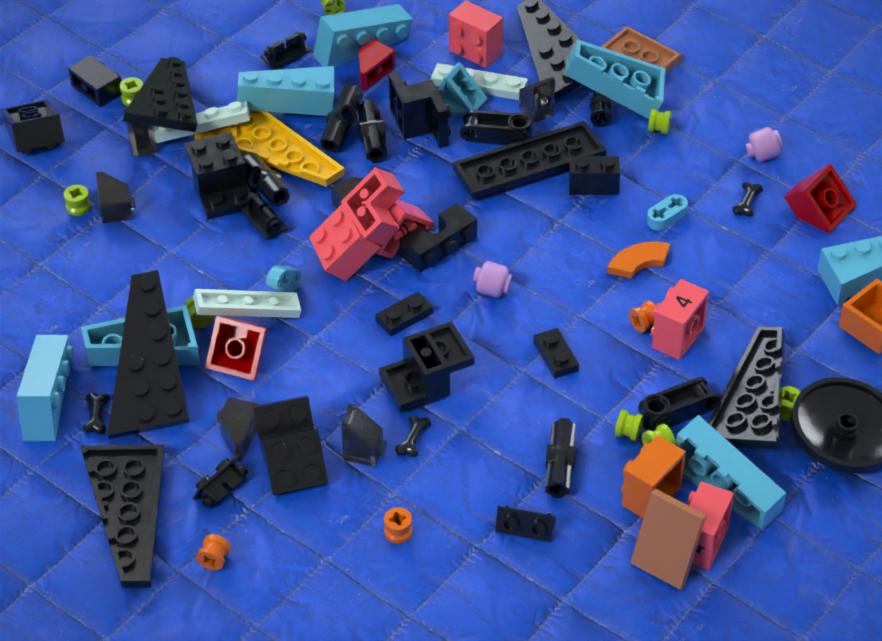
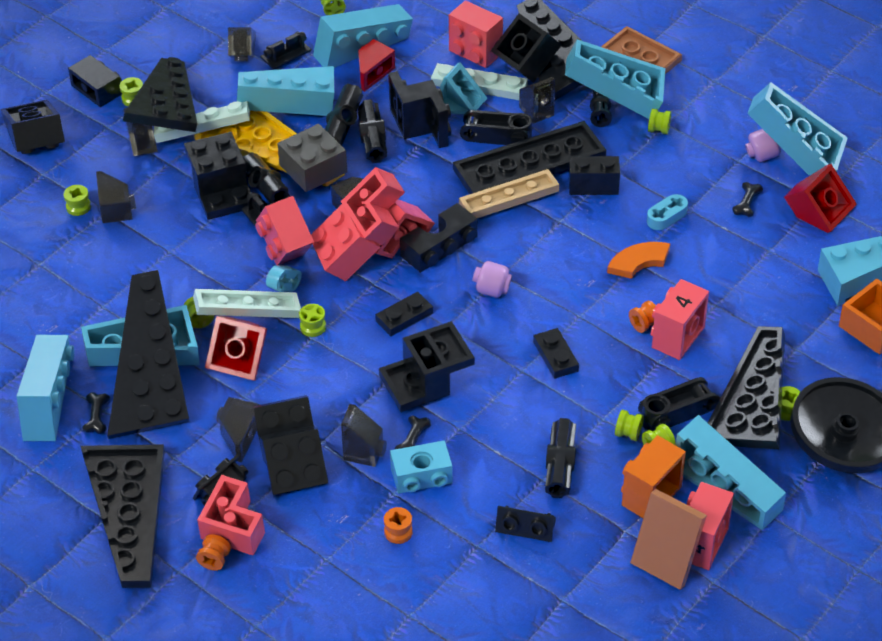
(228, 516): none -> coral brick
(241, 43): none -> clear smoke slope
(284, 231): none -> coral brick
(312, 157): none -> dark grey brick
(312, 320): none -> lime wheel
(421, 467): none -> medium azure brick
(510, 194): none -> tan plate
(526, 47): none -> black brick
(797, 130): none -> medium azure wedge

